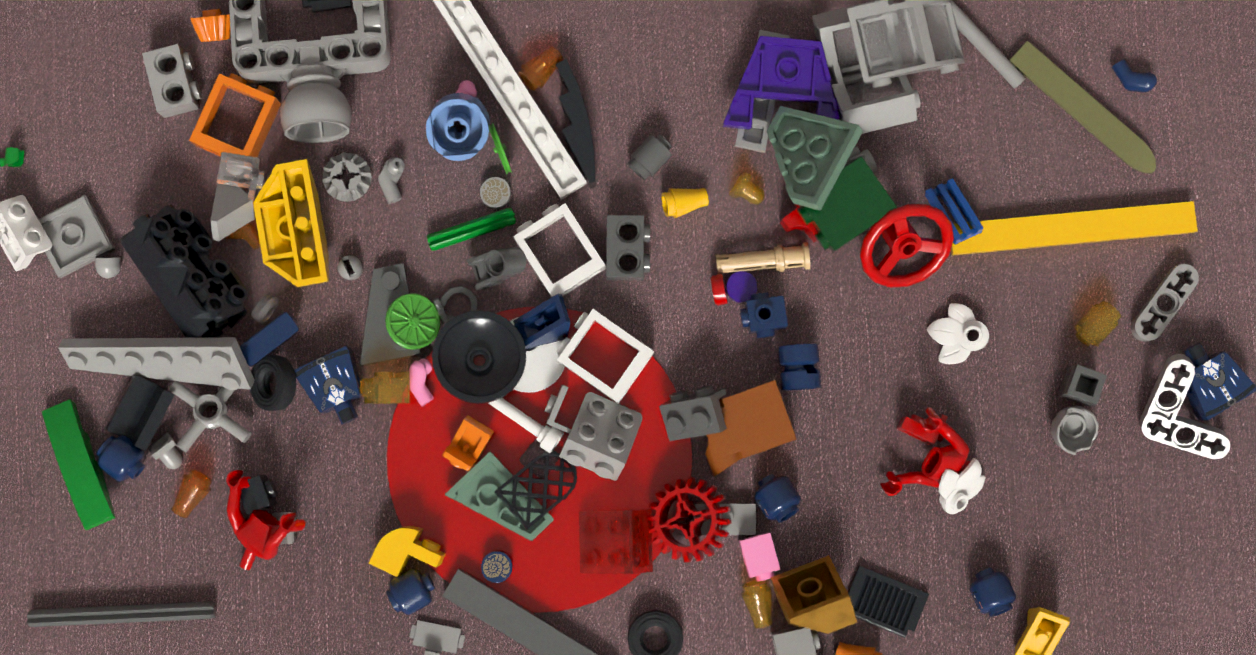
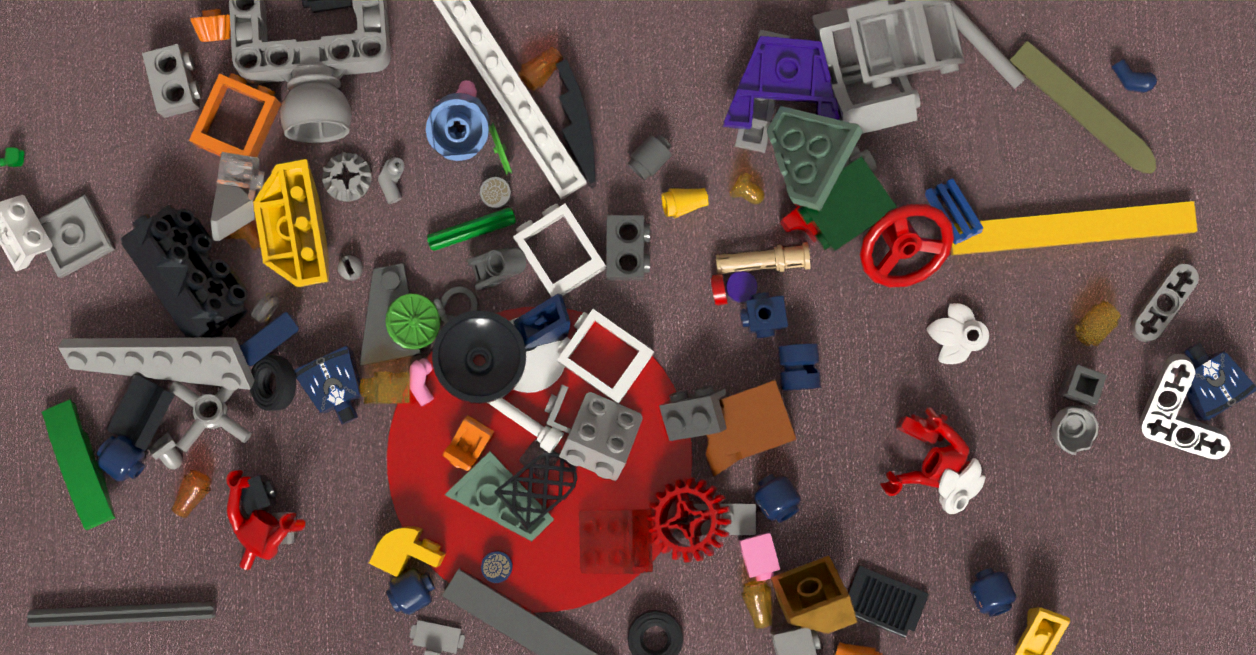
(107, 266): light grey hinge -> none

